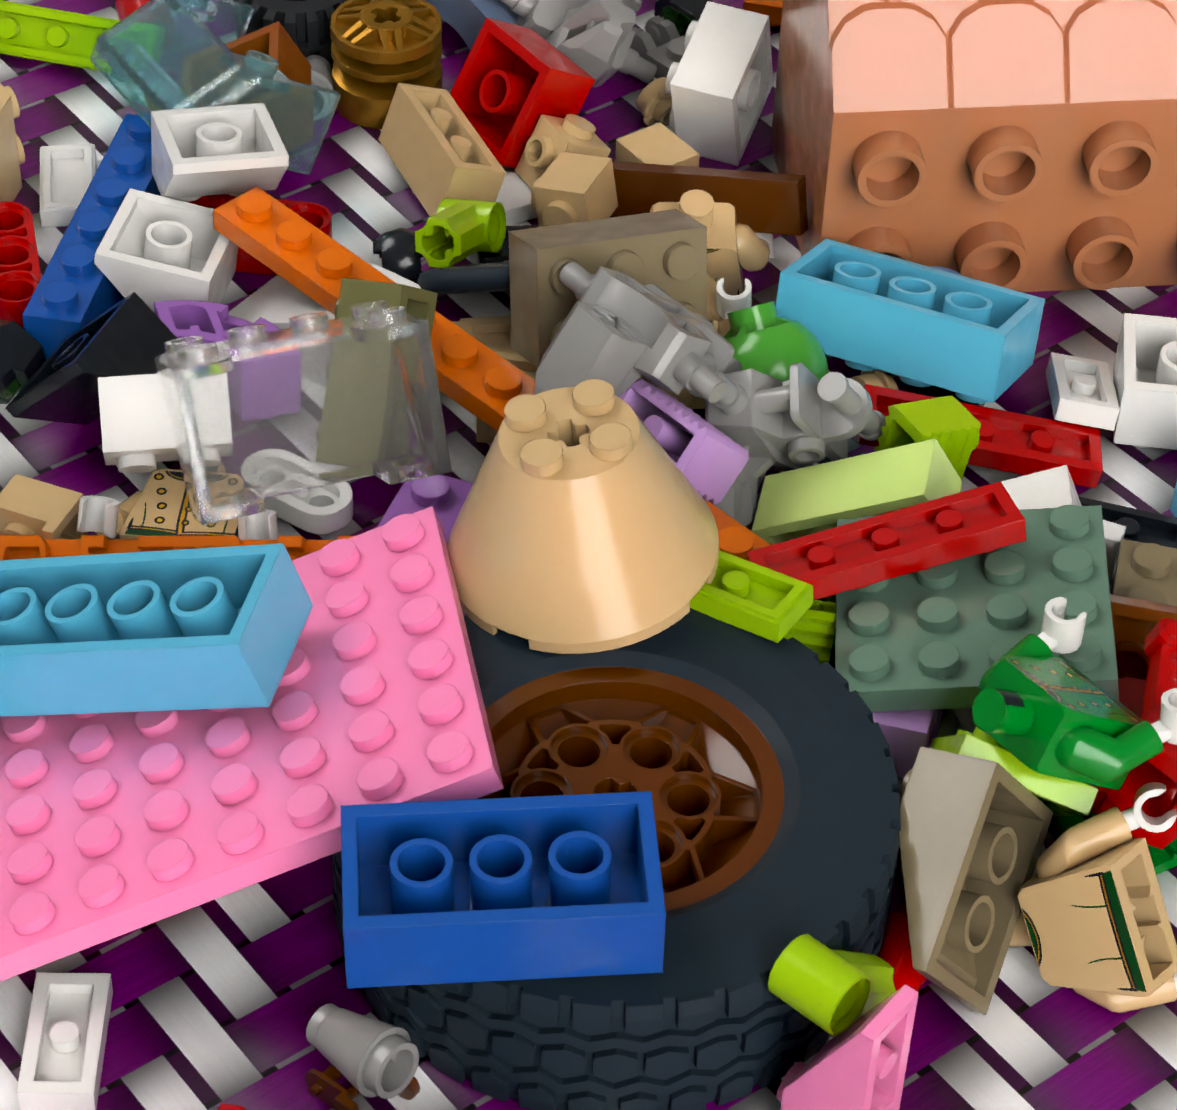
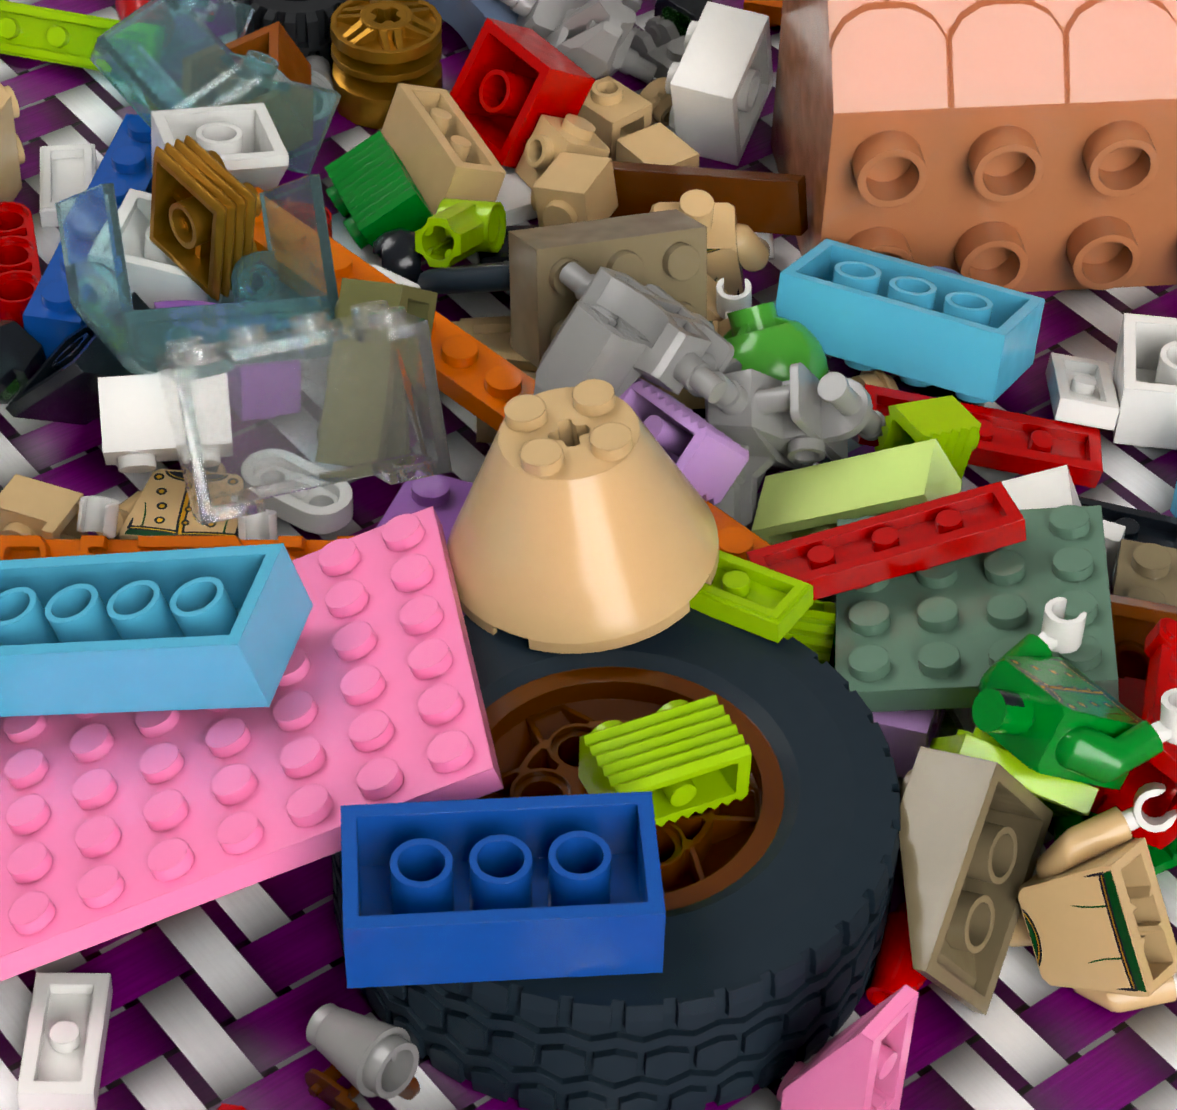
(201, 214): none -> pearl gold brick
(266, 285): none -> clear light blue windscreen
(375, 191): none -> green brick
(615, 111): none -> tan brick
(680, 753): none -> lime brick
(830, 984): lime piece -> none

